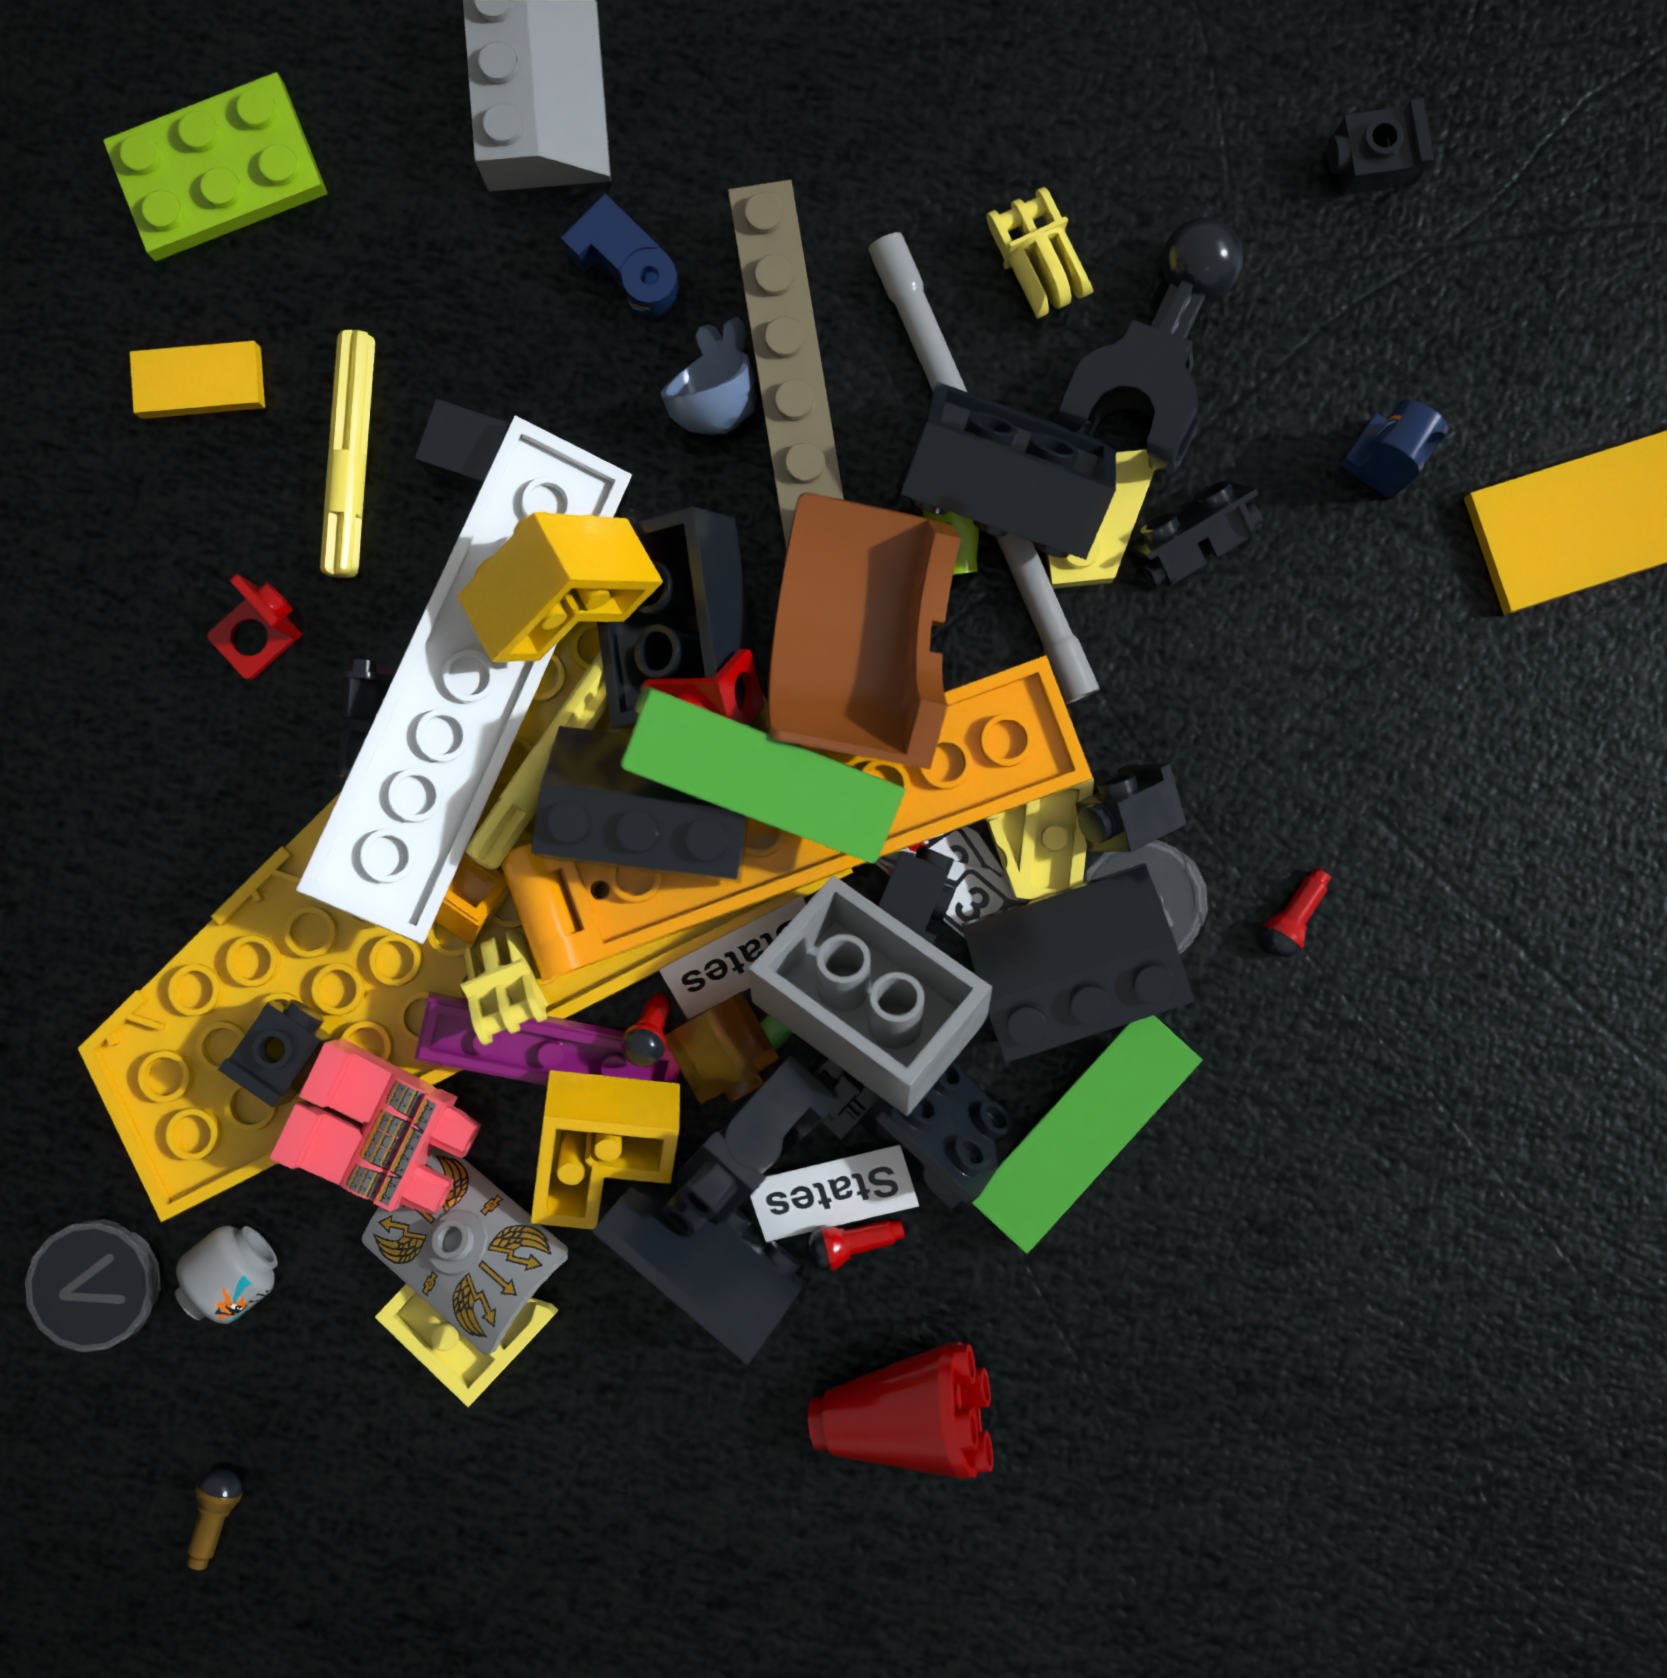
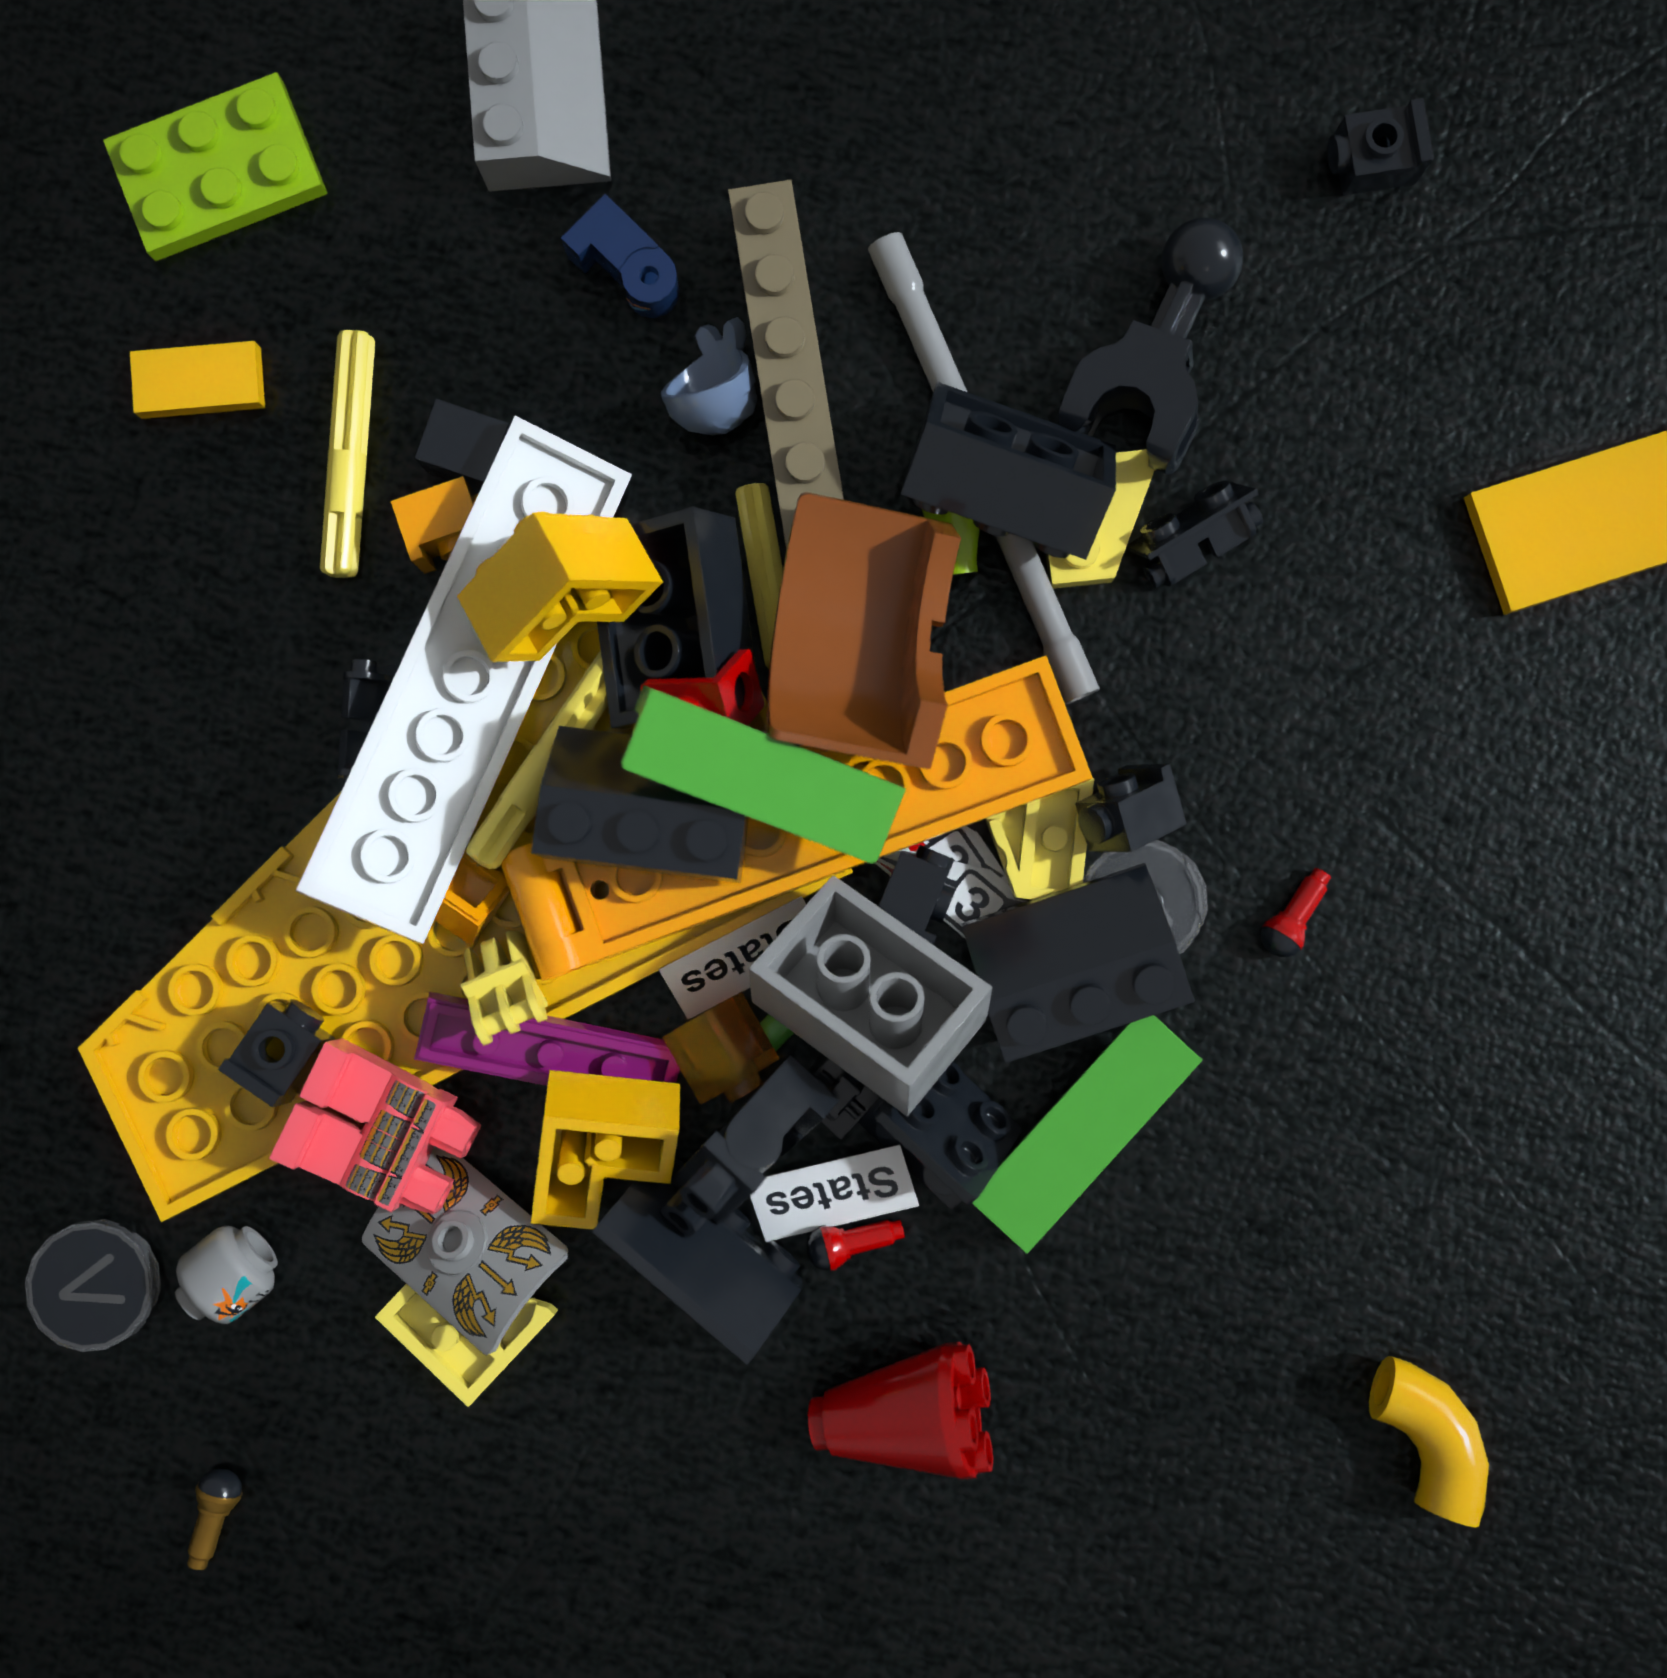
(261, 605): red bracket -> none
(433, 520): none -> light orange brick
(645, 1042): piece -> none
(762, 557): none -> light yellow axle
(1042, 256): light yellow arm -> none
(1396, 448): dark blue leg -> none
(1443, 1431): none -> yellow cylinder

